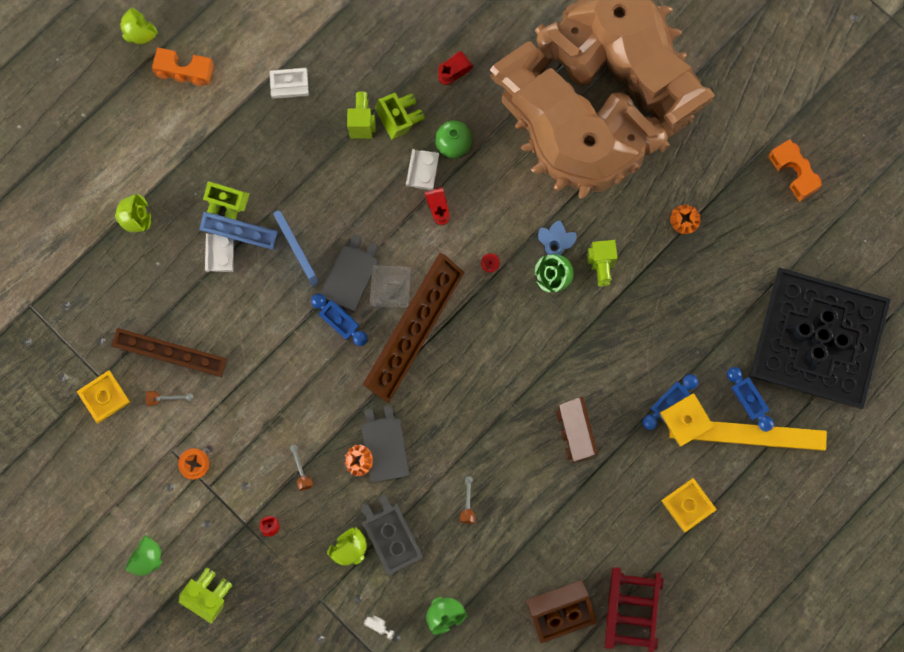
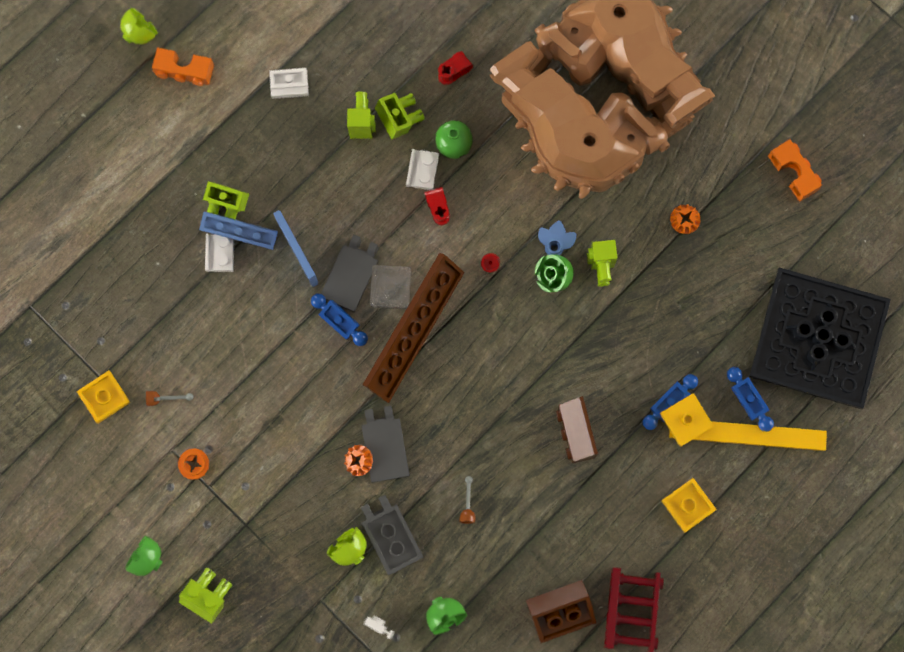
(132, 214): lime cylinder -> none
(169, 352): reddish brown plate -> none
(269, 526): red tile -> none
(304, 482): hinge -> none

